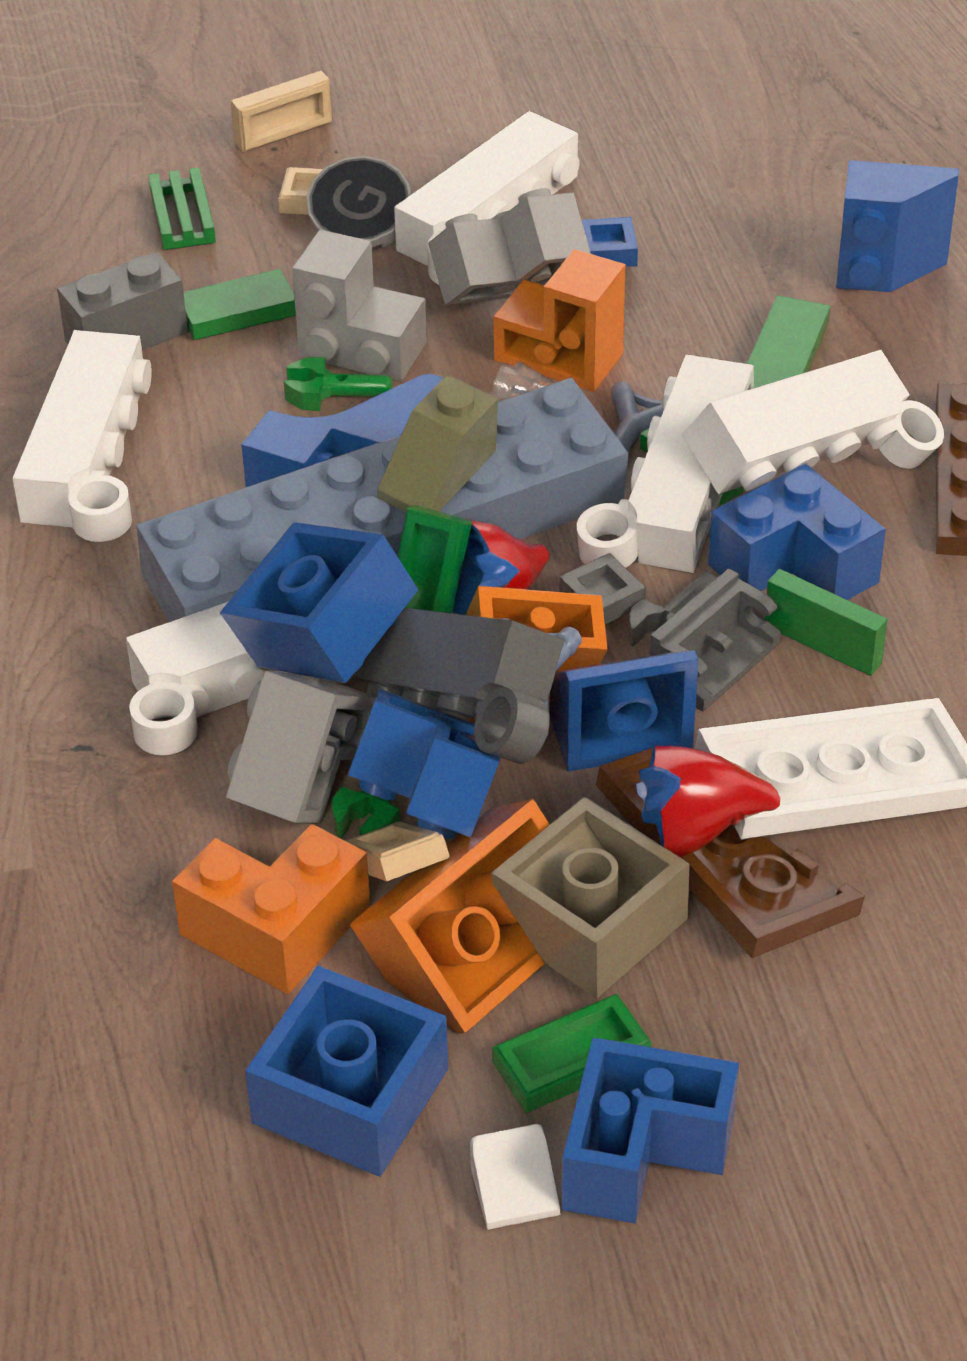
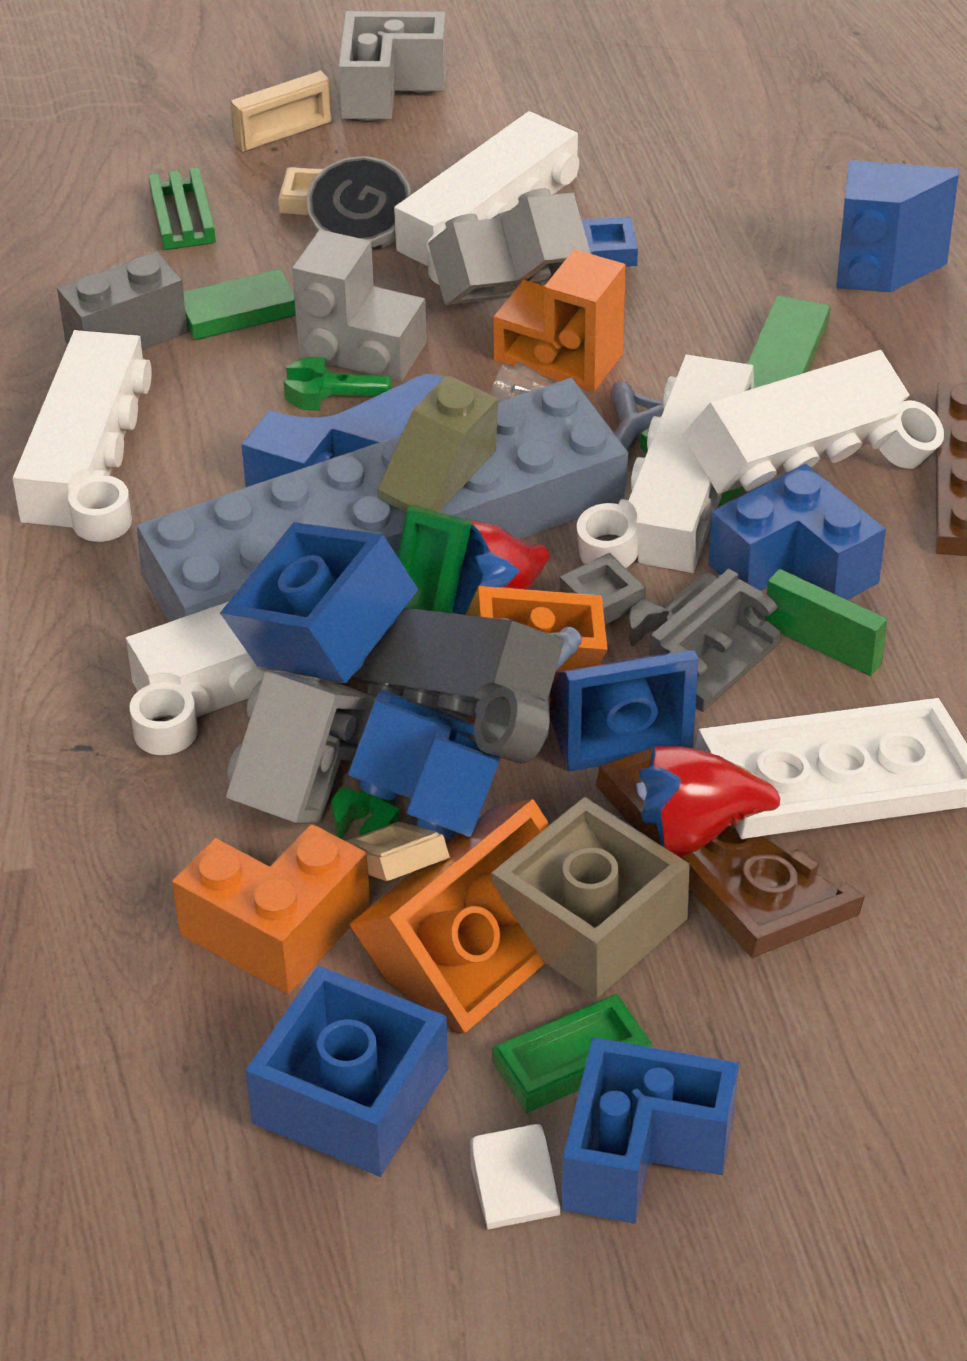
(387, 55): none -> light grey brick

